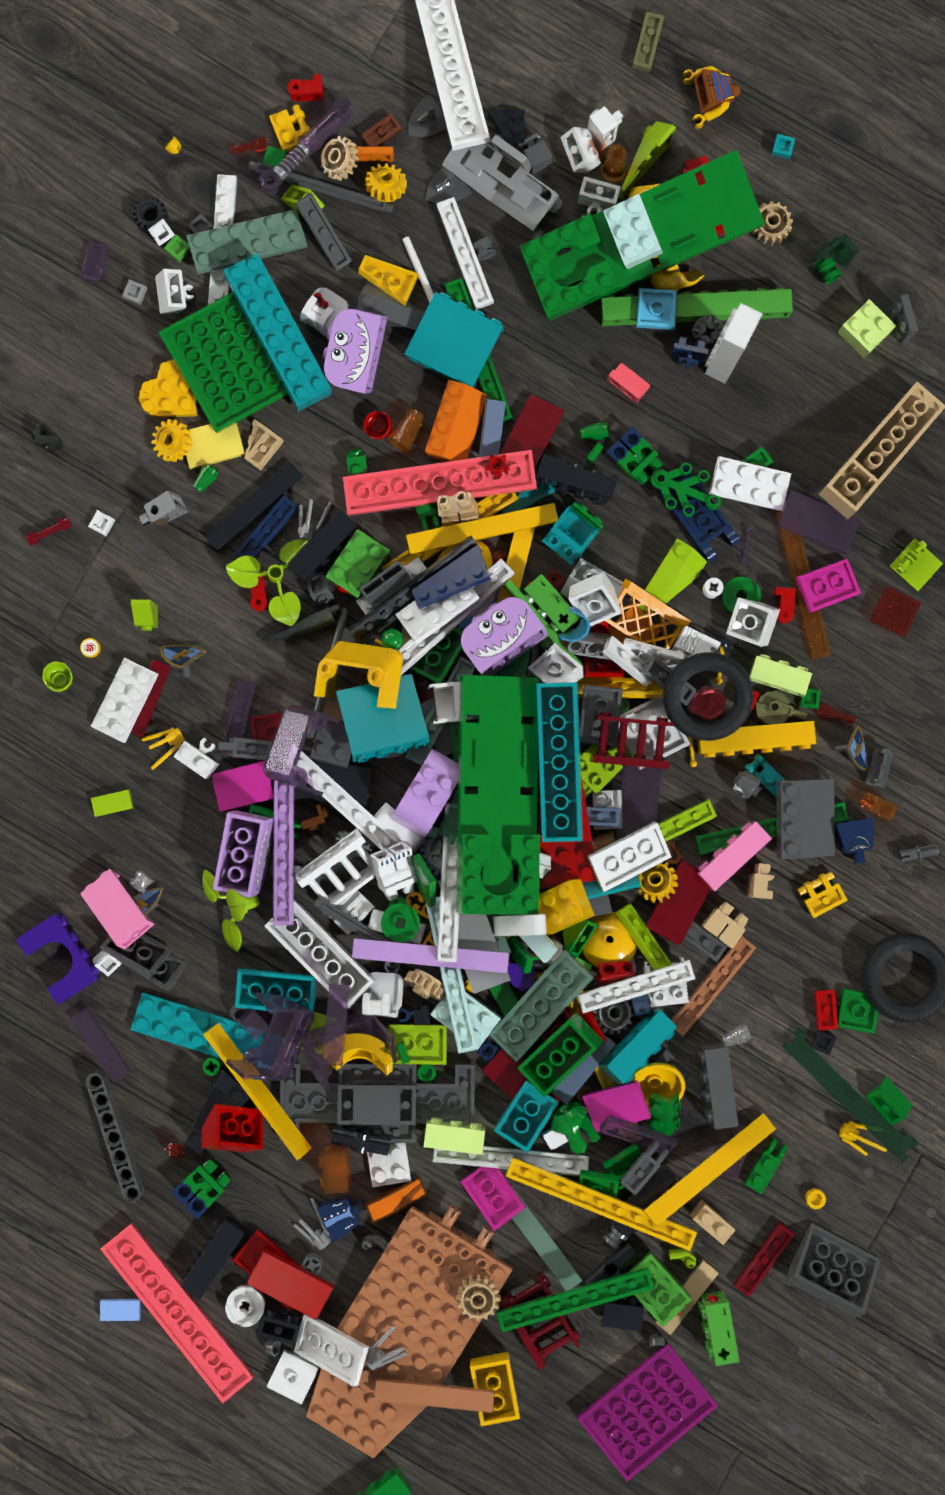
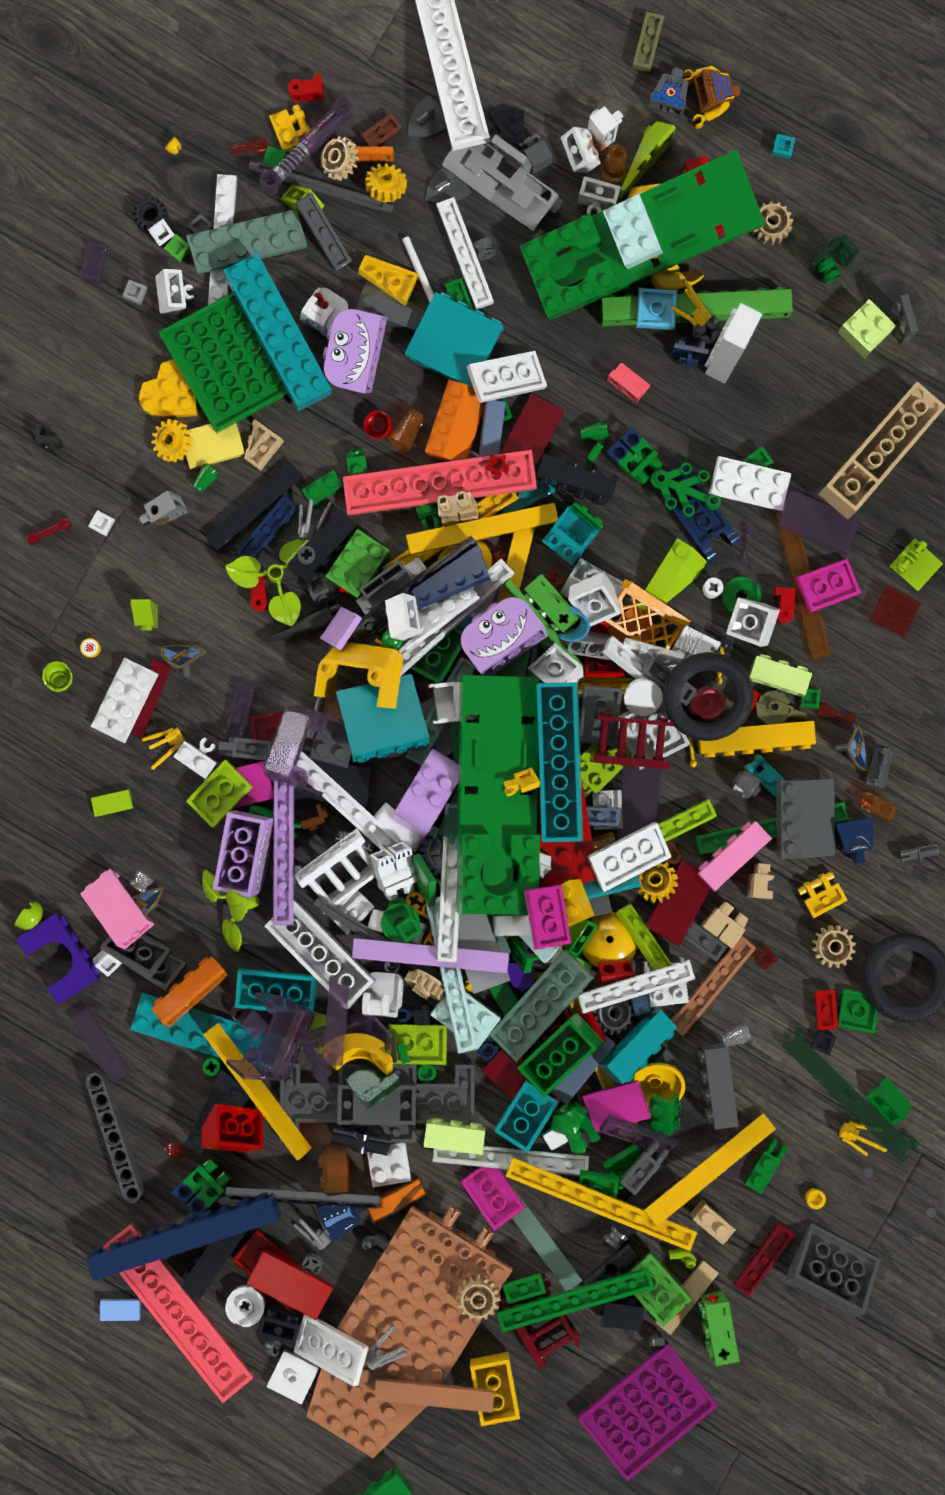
(30, 917): none -> lime hair
(183, 1236): none -> dark blue brick
(189, 992): none -> orange slope
(219, 793): none -> lime plate
(302, 550): none -> dark grey bush
(310, 1198): none -> black tile
(323, 488): none -> green plate
(341, 628): none -> lavender tile
(372, 1084): none -> clear green bracket
(402, 616): none -> white brick
(409, 928): none -> green plate
(506, 376): none -> white plate
(523, 780): none -> yellow plate
(524, 1288): none -> green plate
(547, 917): none -> dark pink tile
(643, 697): none -> white tile
(670, 94): none -> torso
(701, 314): none -> yellow plant
(770, 958): none -> clear red plate
(823, 943): none -> tan gear

